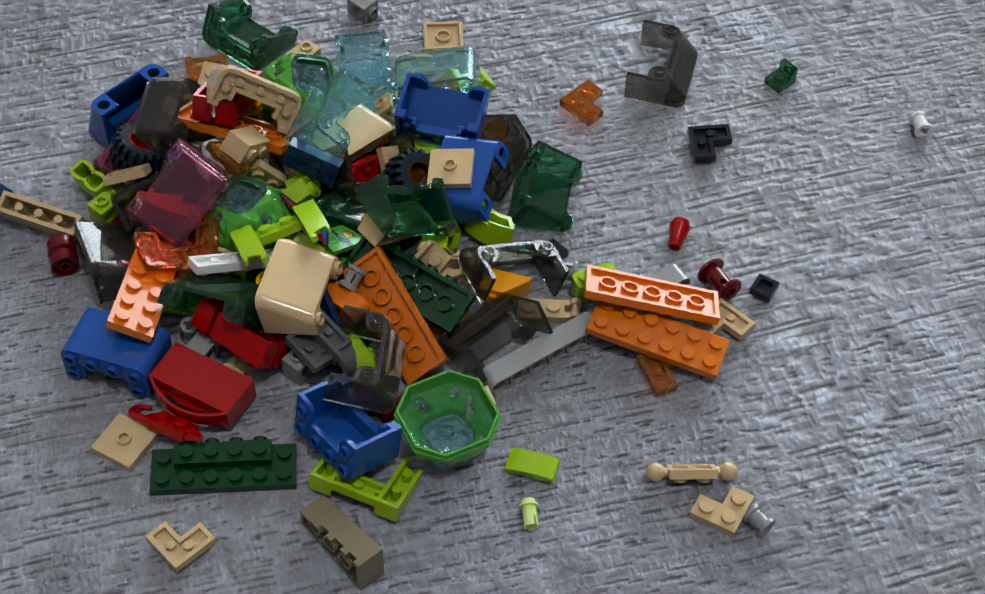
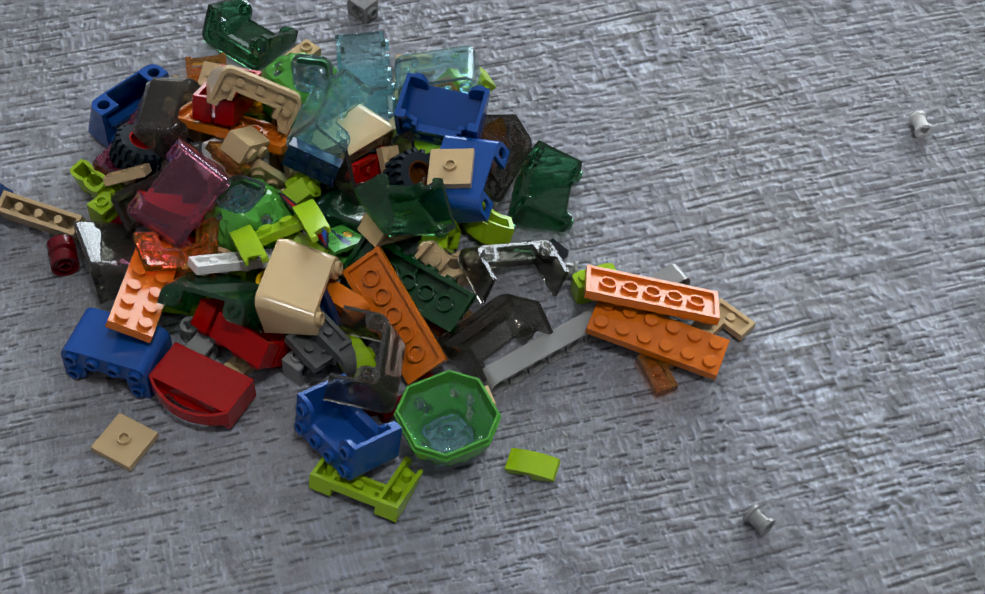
(166, 424): red plate -> none
(180, 550): tan plate -> none
(223, 467): dark green plate -> none
(343, 541): dark tan wedge -> none
(349, 275): light grey bush -> none
(385, 108): tan bracket -> none
(442, 35): tan plate -> none
(509, 284): light orange slope -> none
(529, 510): yellowish green pin -> none
(555, 309): tan plate -> none
(580, 102): clear orange plate -> none
(664, 84): clear smoke windscreen -> none
(678, 232): red cone -> none
(681, 472): tan plate -> none
(705, 137): black plate -> none
(713, 273): dark red hose -> none
(725, 516): tan plate -> none
(764, 287): black plate -> none
(782, 77): clear green bracket -> none

